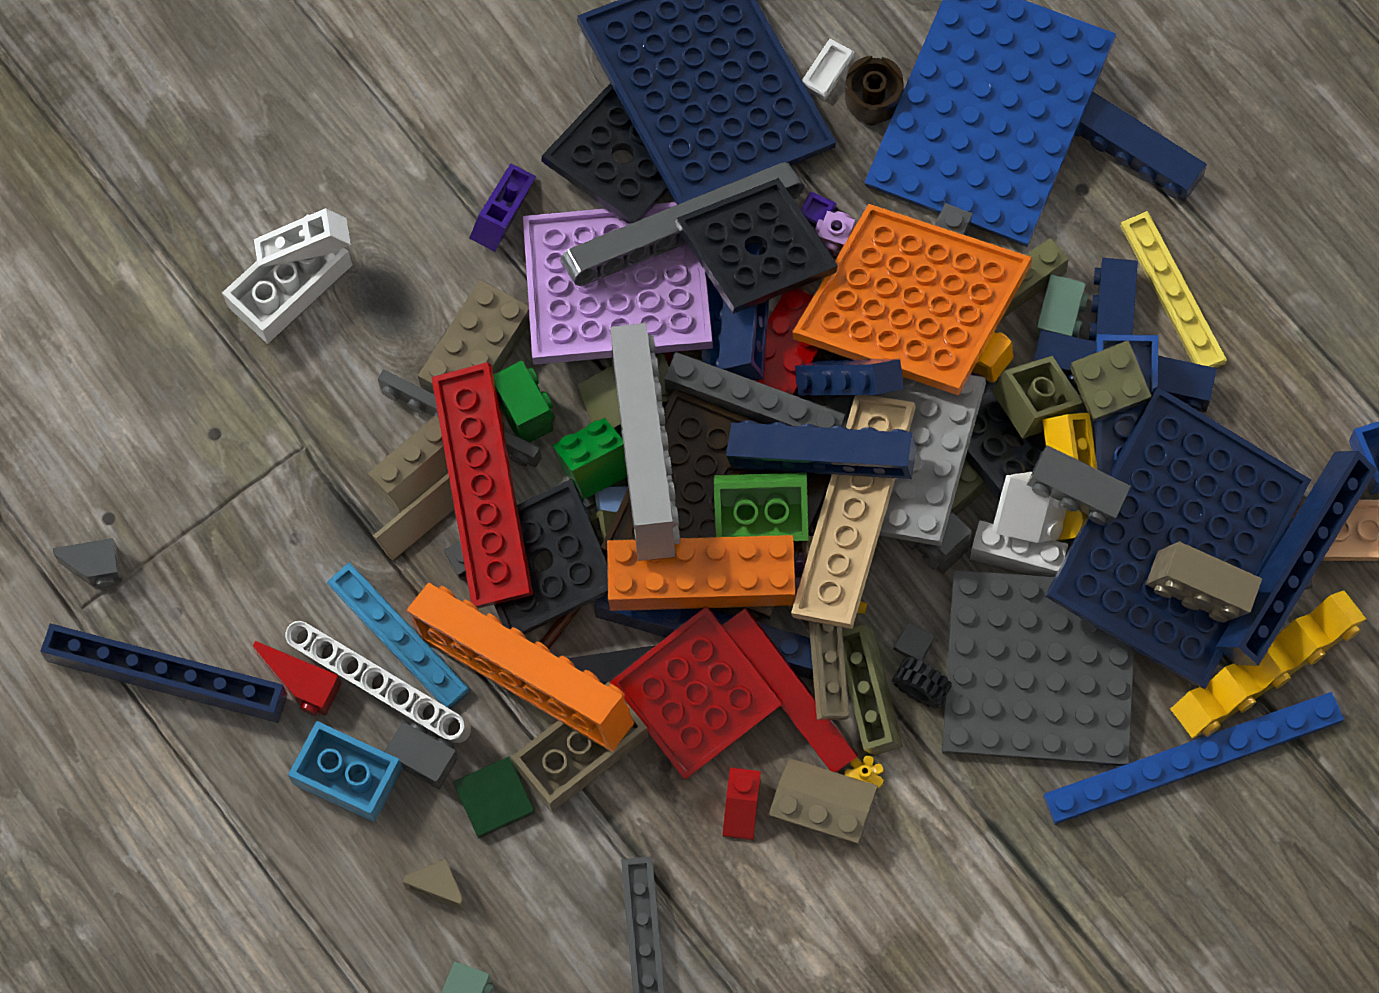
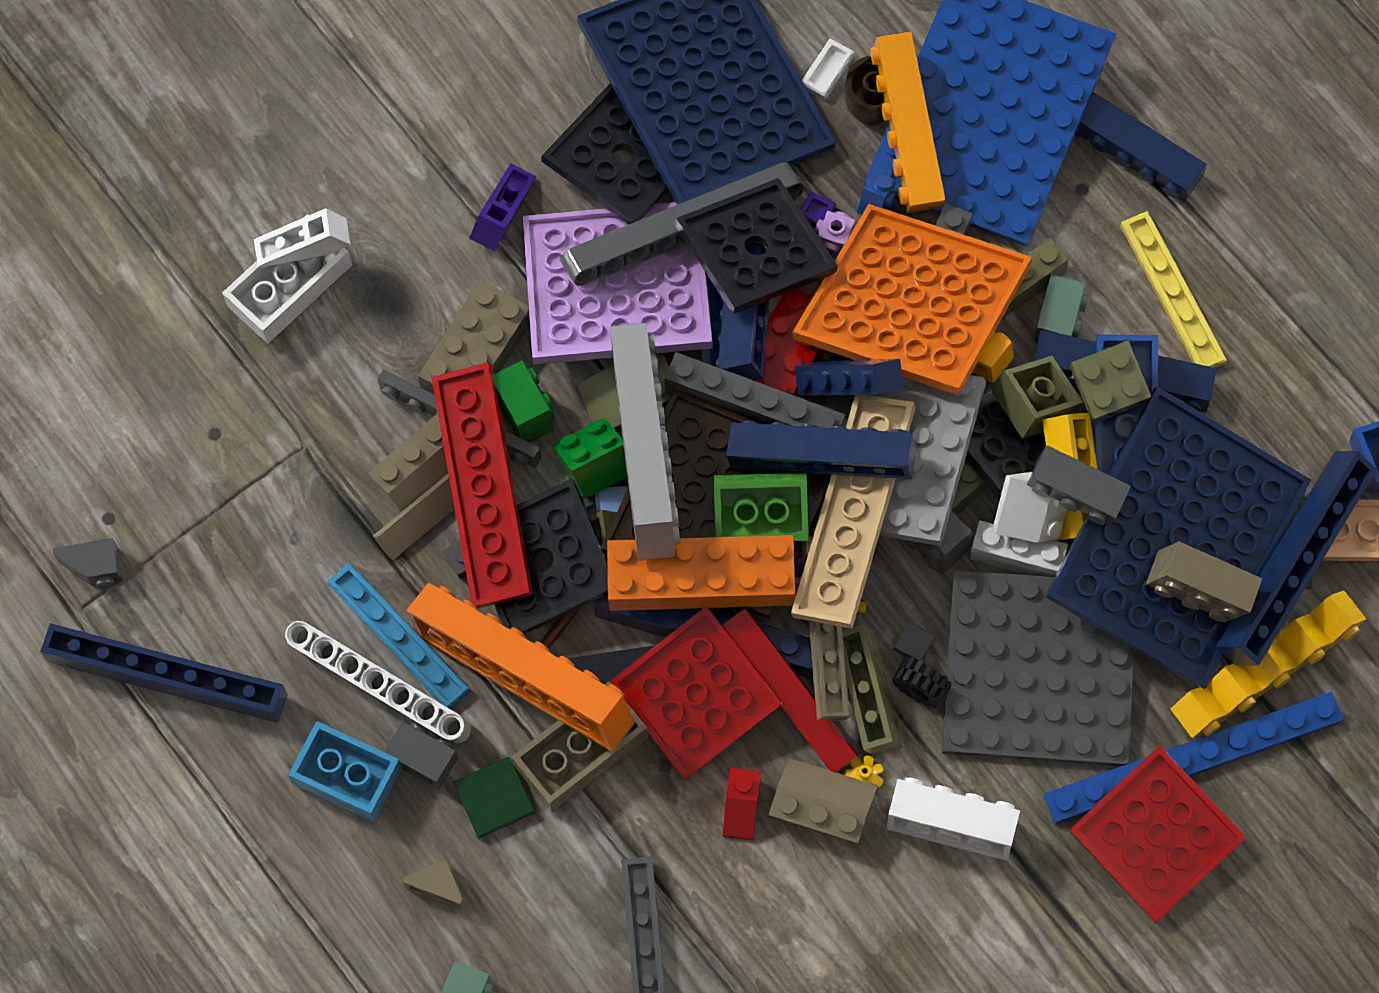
(306, 683): red slope -> none
(878, 193): none -> blue brick
(908, 122): none -> light orange brick
(952, 818): none -> white brick
(1115, 297): dark blue brick -> none
(1157, 834): none -> red plate

